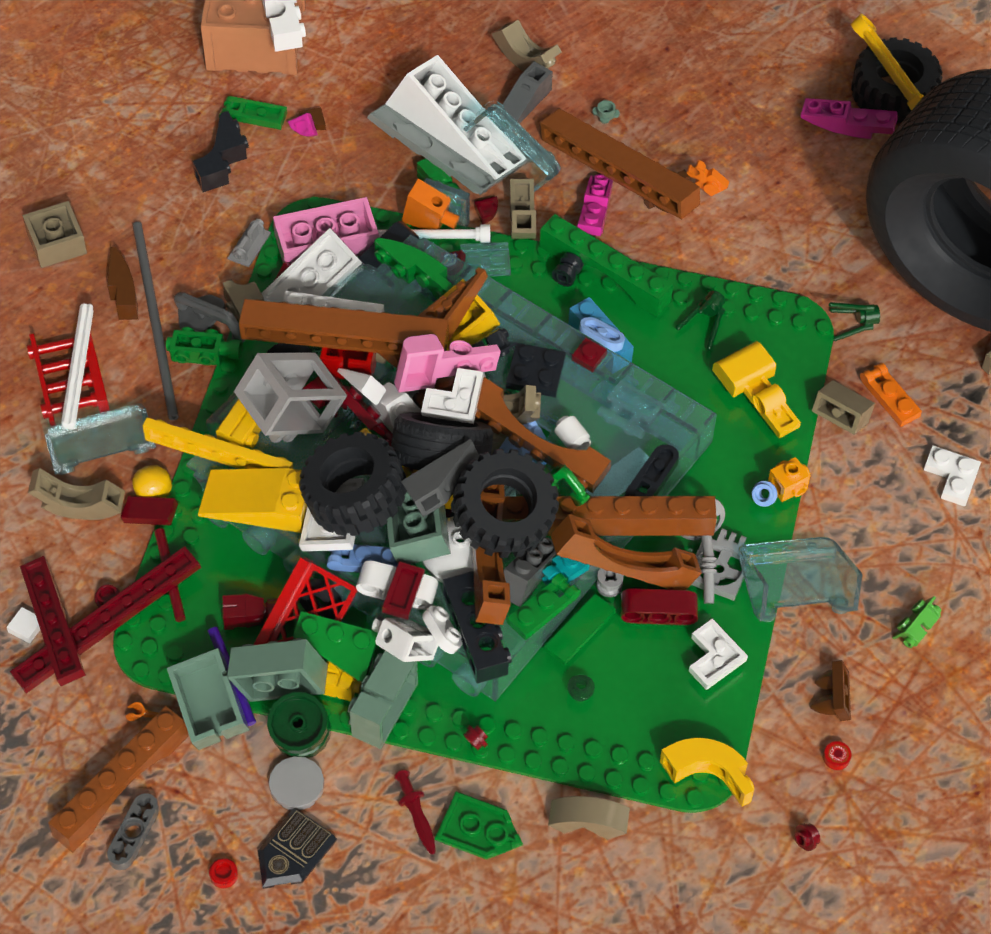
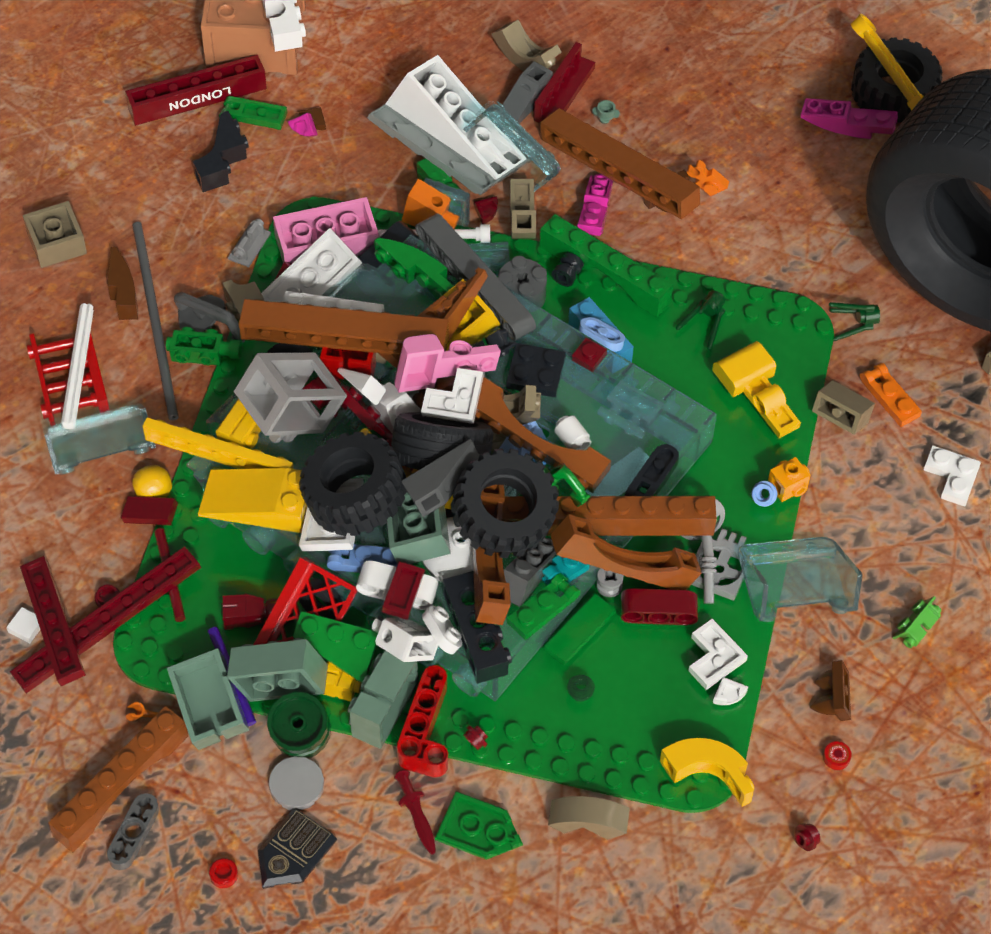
(74, 501): dark tan arch -> none
(196, 89): none -> dark red brick
(426, 718): none -> red beam
(462, 263): none -> dark grey beam
(525, 279): none -> dark grey brick
(564, 84): none -> dark red fence
(729, 692): none -> white tile

